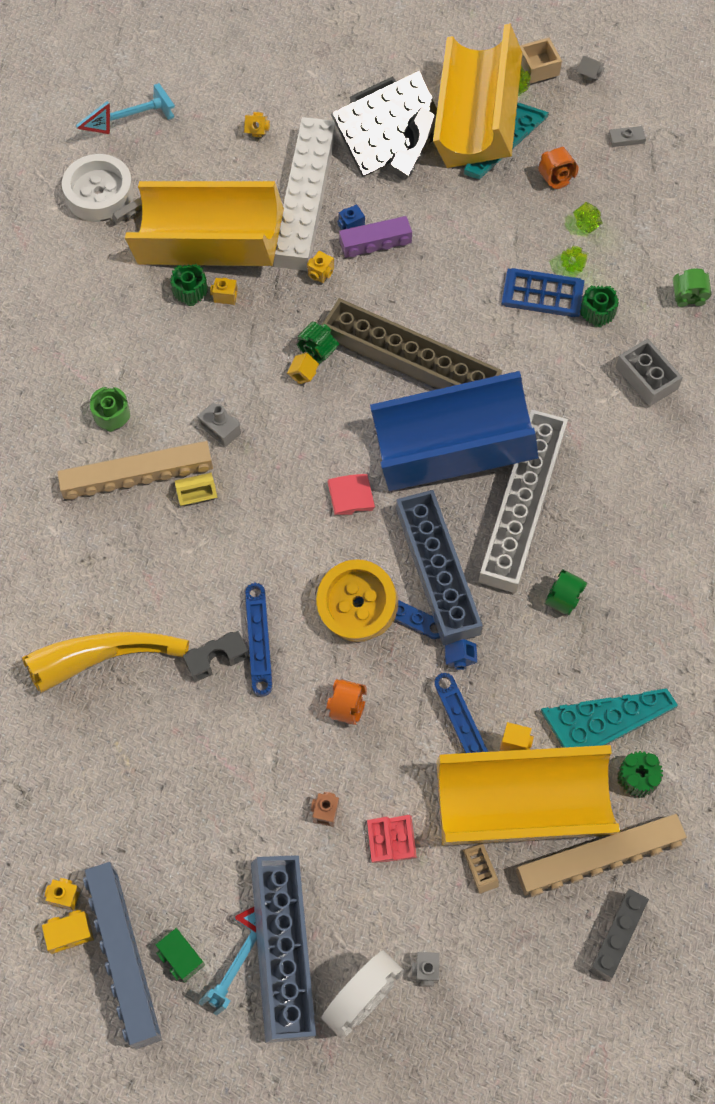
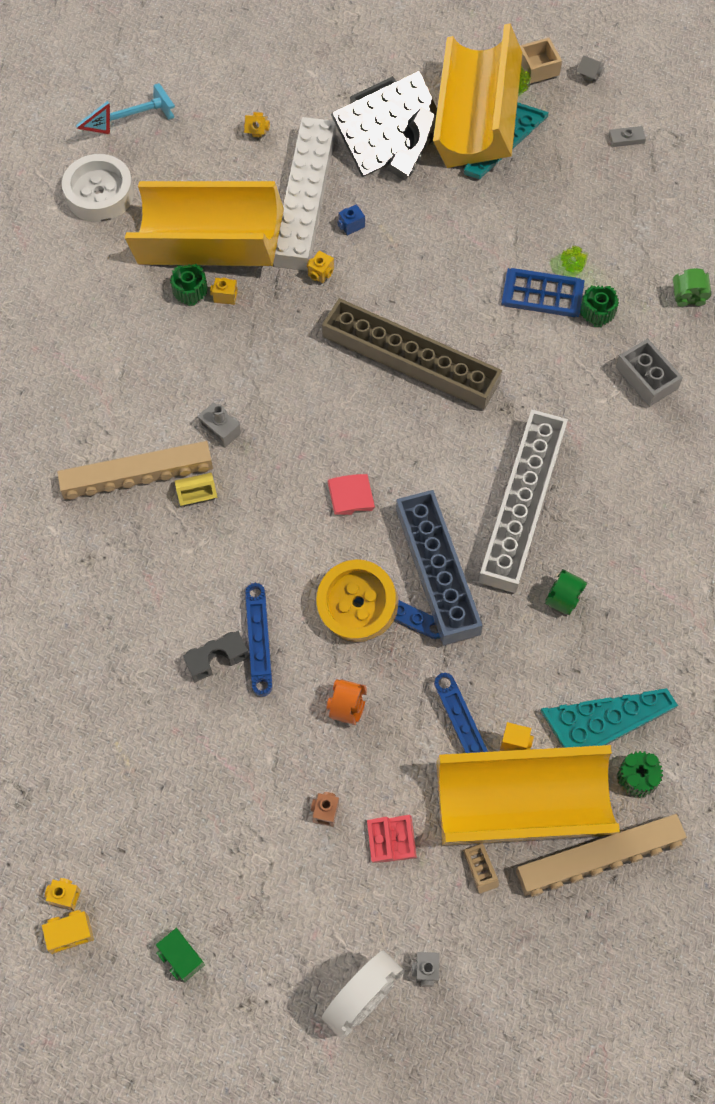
(69, 657): yellow brick -> none
(109, 408): bright green brick -> none
(123, 956): sand blue brick -> none
(128, 211): light grey plate -> none
(216, 996): medium azure piece -> none
(282, 949): sand blue brick -> none
(303, 368): yellow brick -> none
(317, 341): green brick -> none
(375, 236): medium lavender brick -> none
(454, 431): blue piece -> none
(461, 654): blue brick -> none
(558, 167): orange brick -> none
(587, 217): clear neon green brick -> none
(619, 935): dark grey arch -> none

